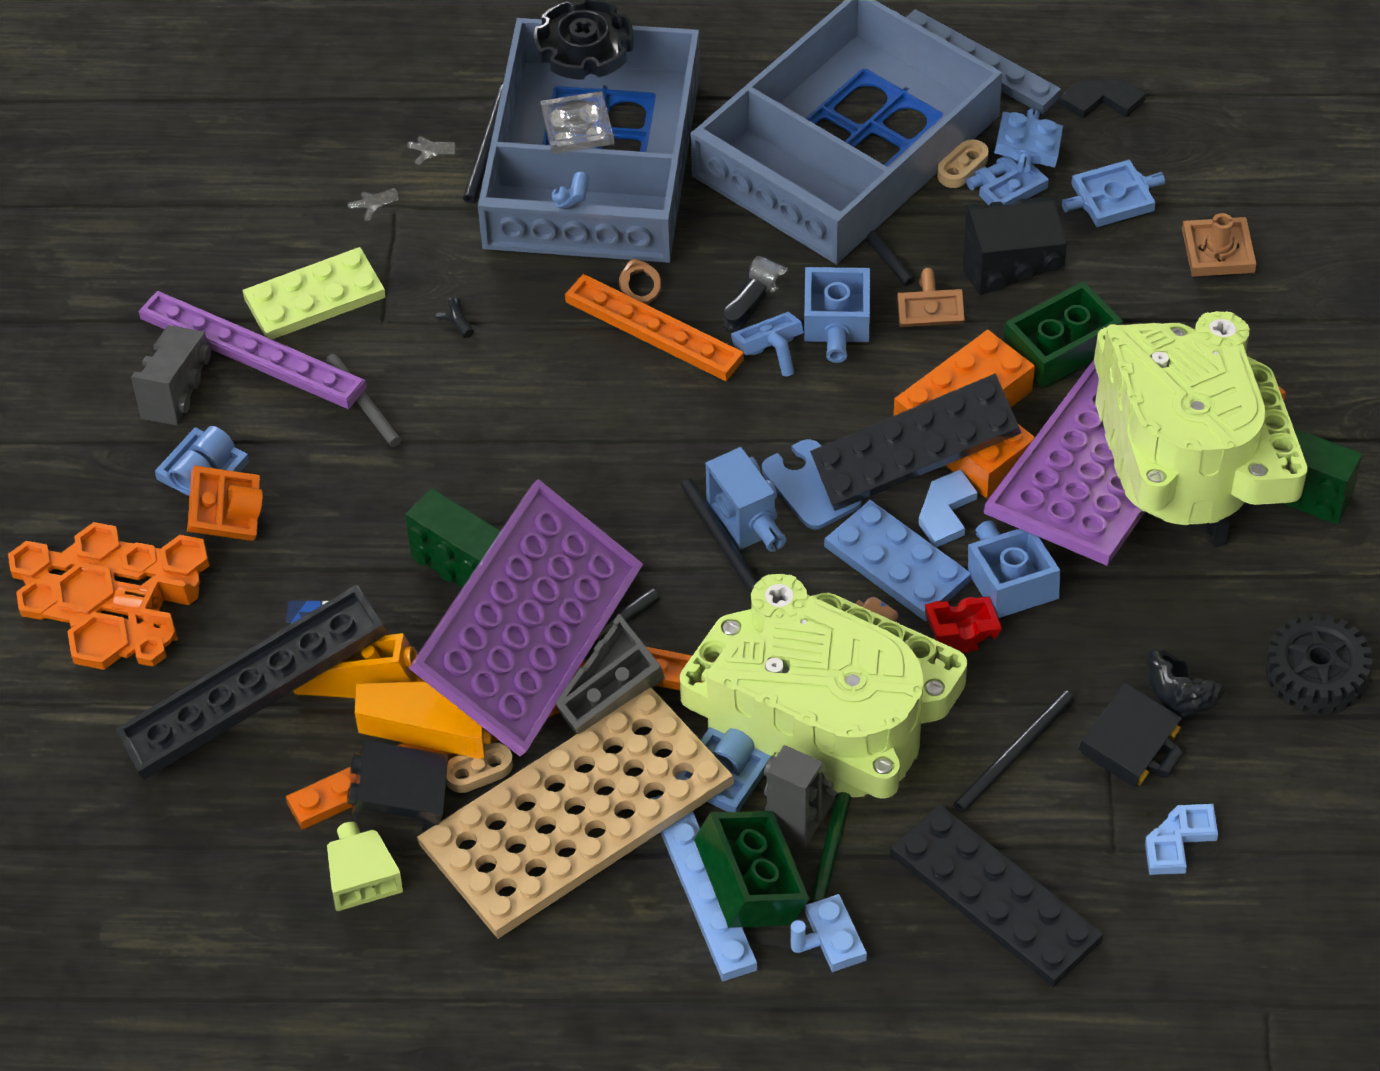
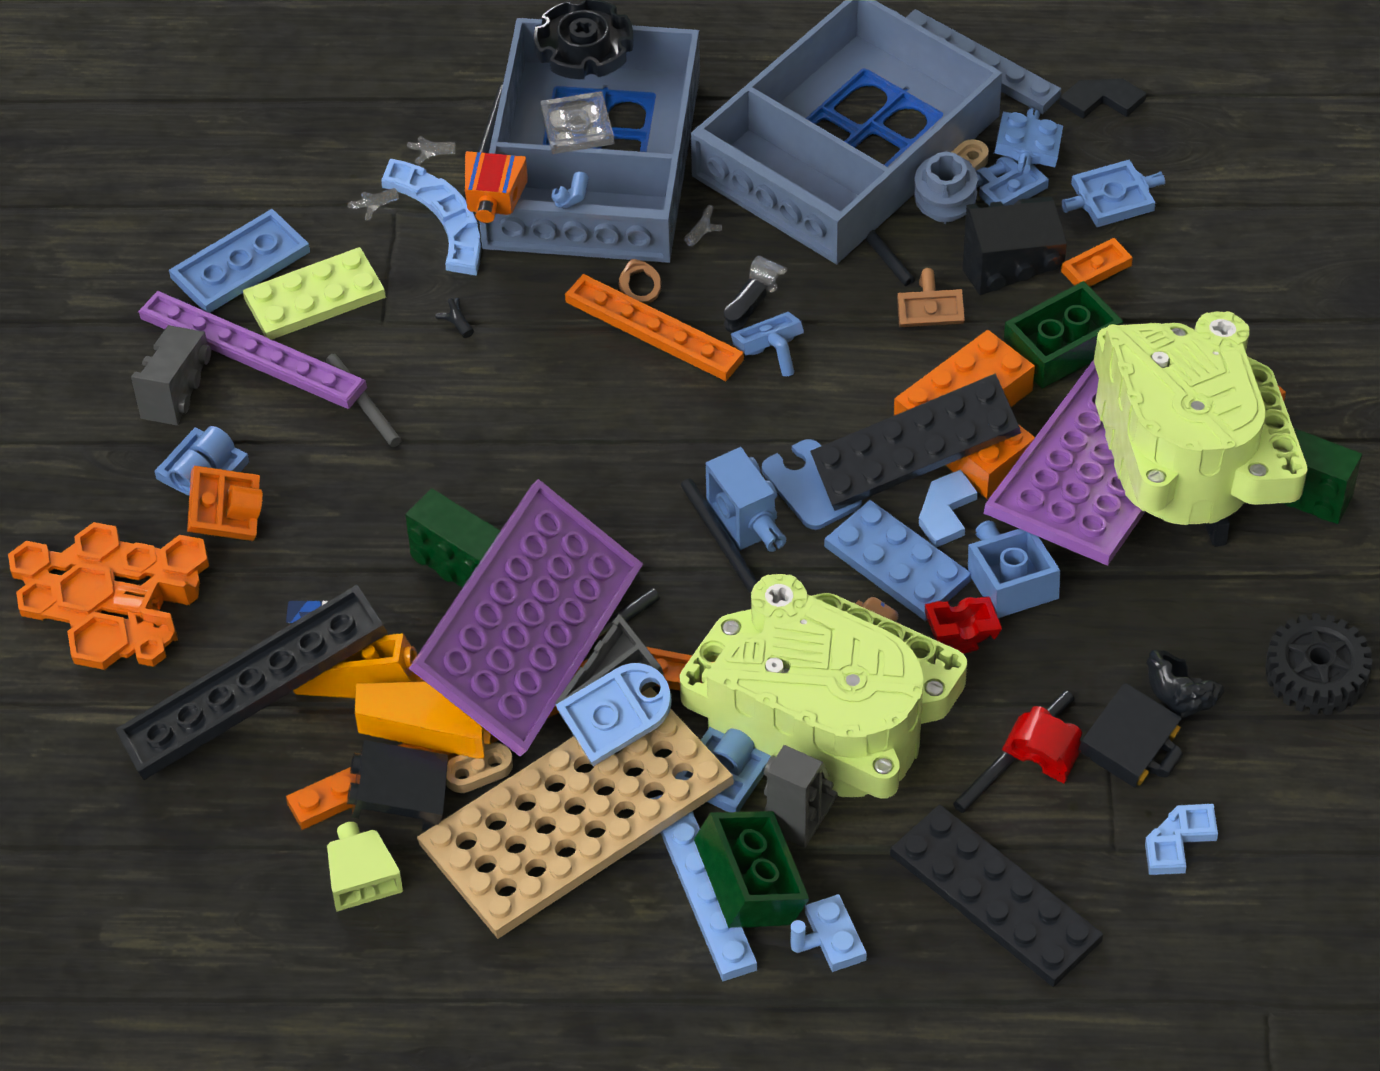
(239, 261): none -> medium blue plate
(447, 205): none -> light blue tile
(493, 183): none -> orange torso
(614, 711): none -> light blue tile
(702, 227): none -> clear bar
(830, 847): dark green piece -> none
(837, 308): medium blue brick -> none
(945, 186): none -> sand blue piece
(1045, 741): none -> red cylinder
(1097, 263): none -> orange plate
(1218, 240): medium nougat plate -> none

